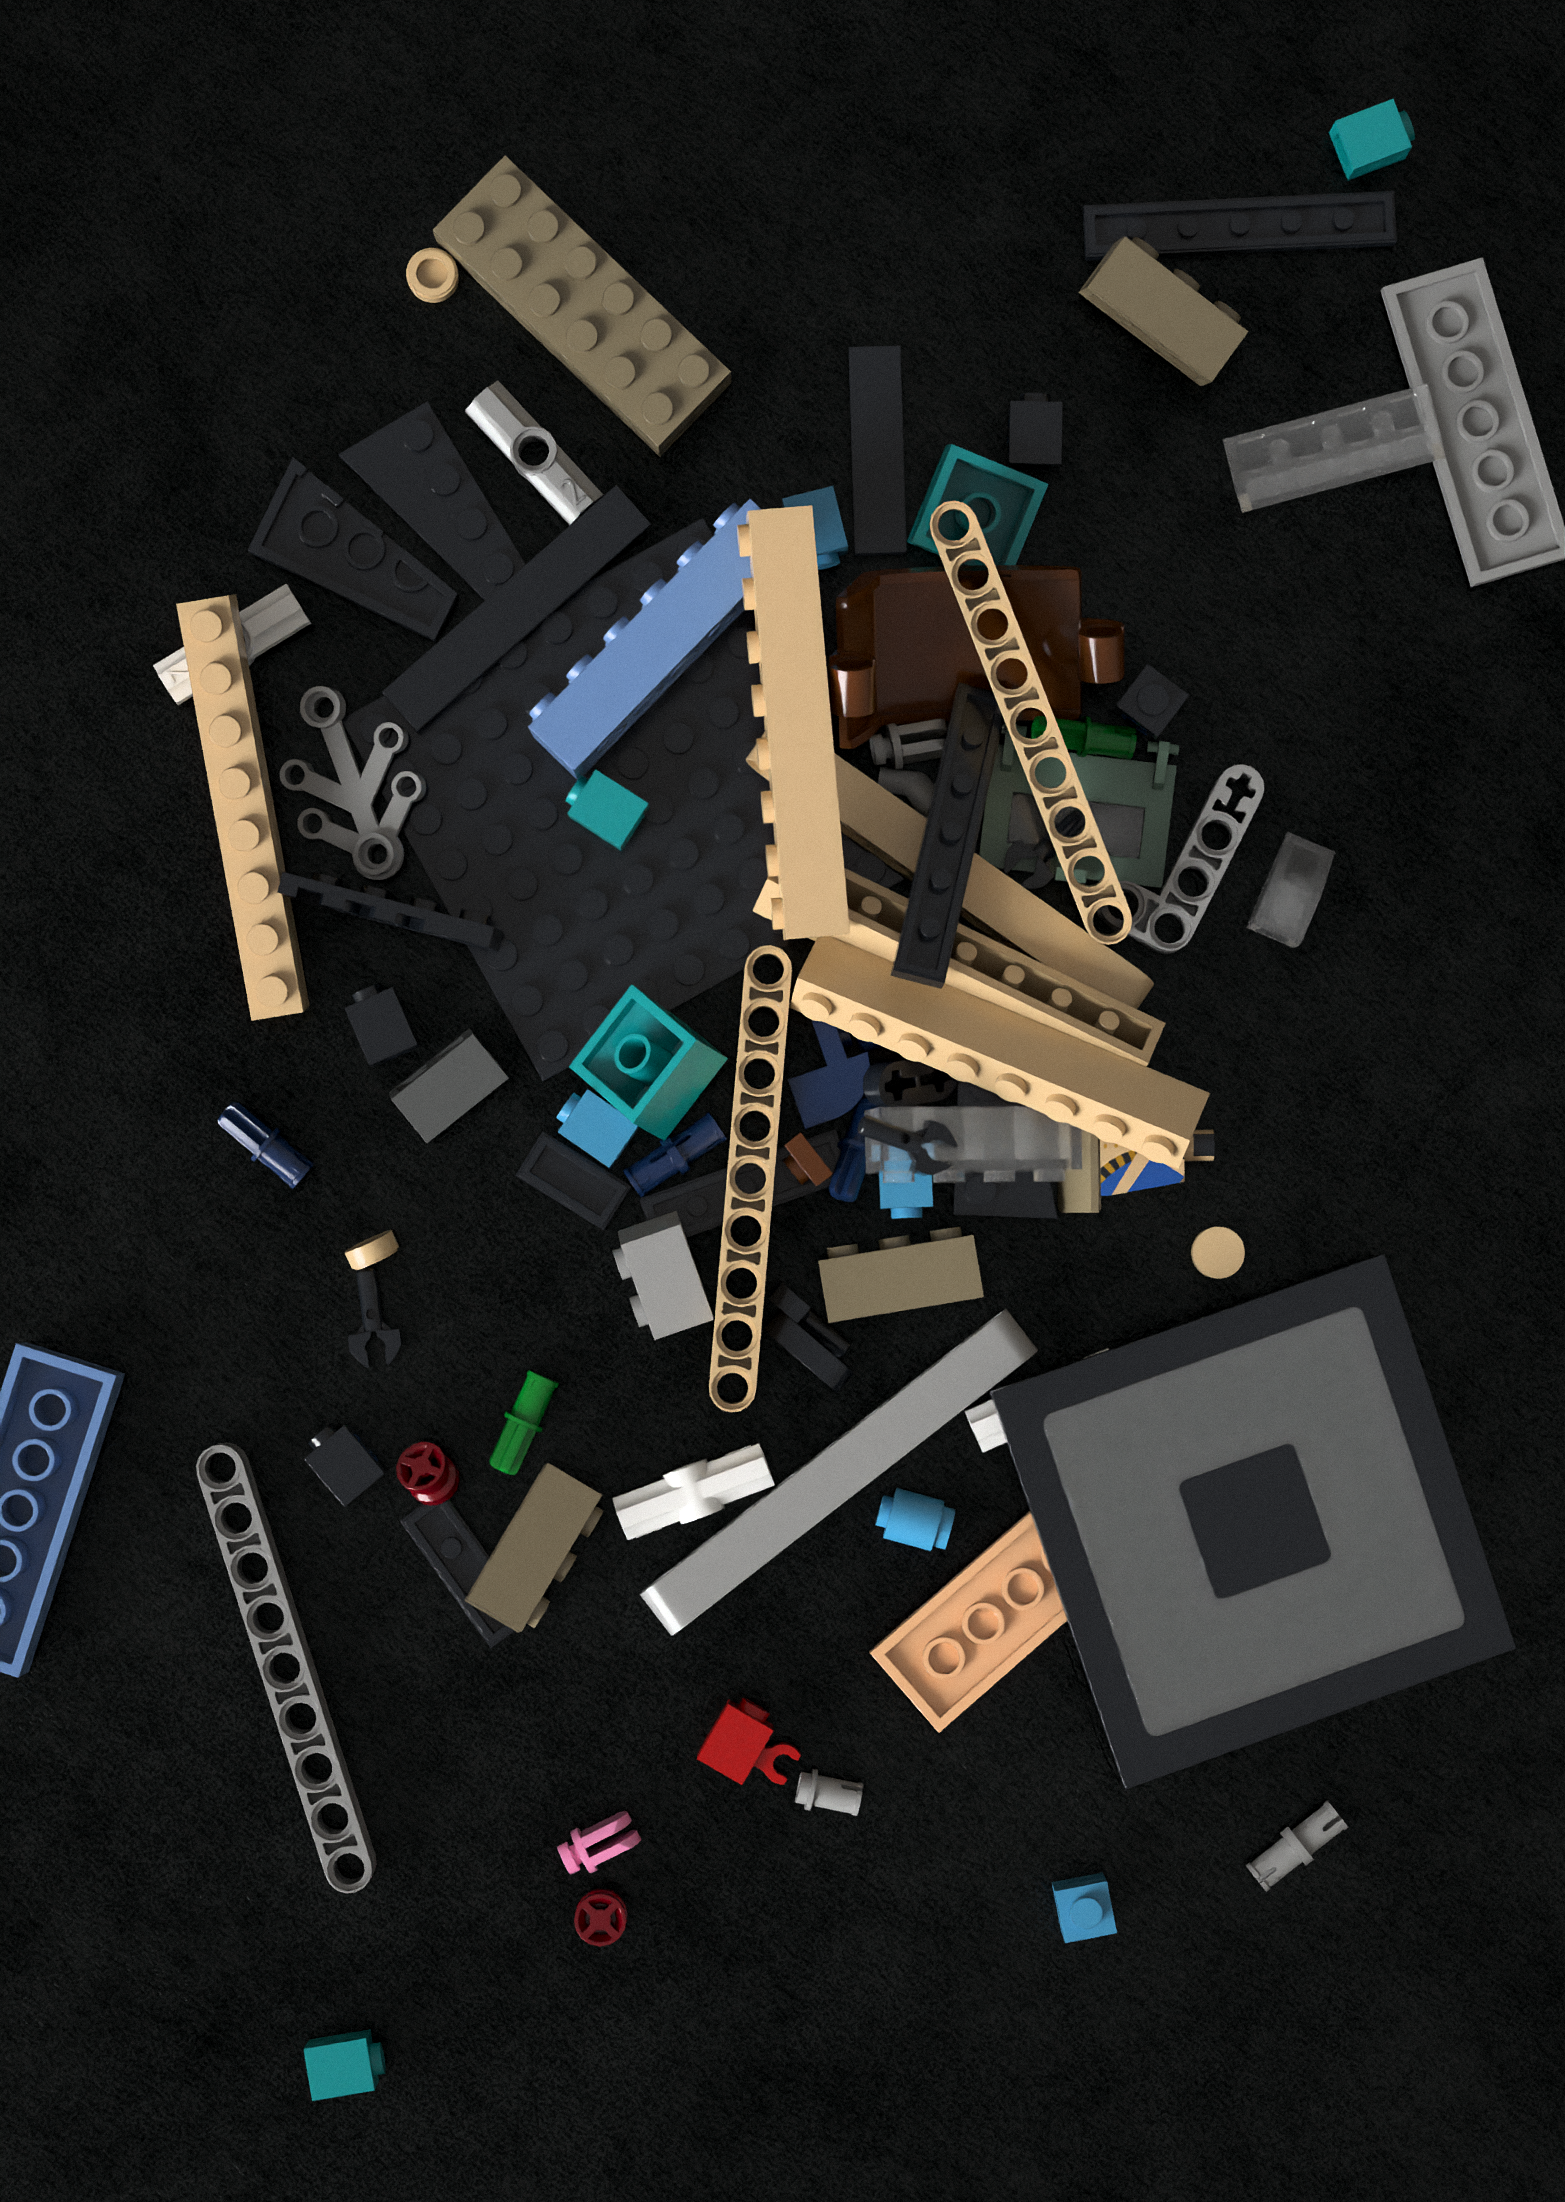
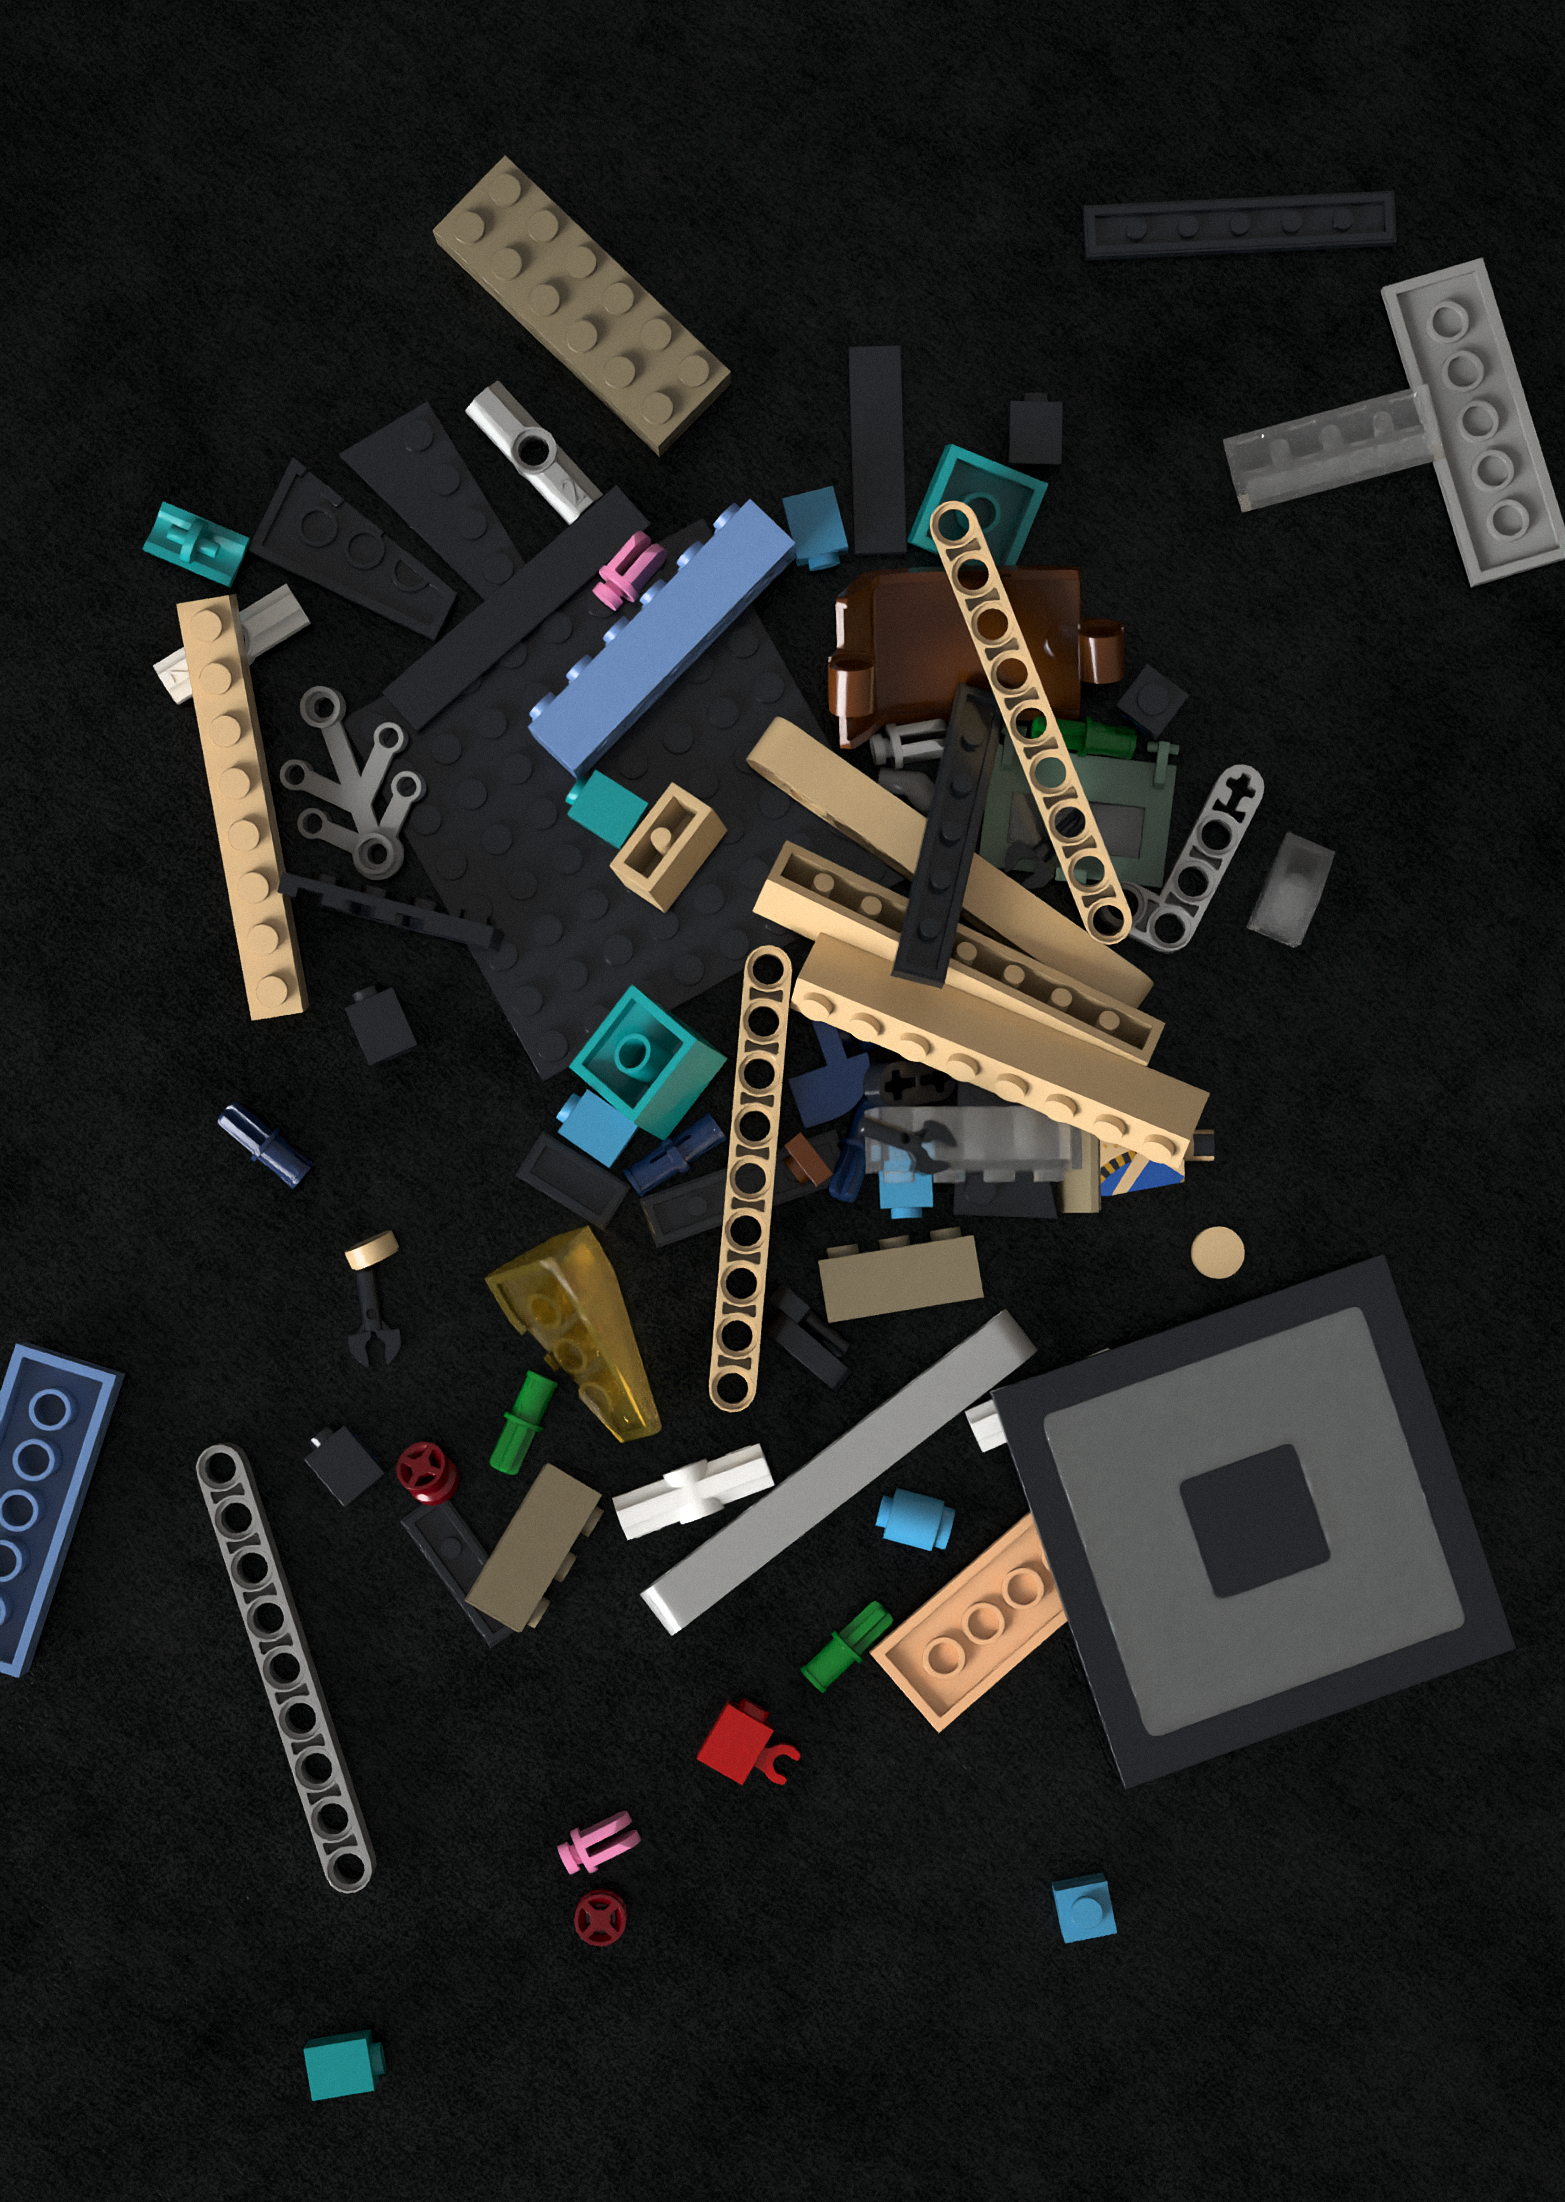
(197, 544): none -> teal hips
(432, 275): tan tile -> none
(448, 1085): dark grey hinge -> none
(577, 1313): none -> clear yellow wedge
(629, 570): none -> bright pink arm
(664, 1276): light grey brick -> none
(668, 847): none -> tan brick
(796, 722): tan brick -> none
(828, 1793): light grey pin -> none
(848, 1646): none -> green axle
(1164, 310): dark tan brick -> none
(1296, 1846): light grey pin -> none
(1372, 138): teal brick -> none

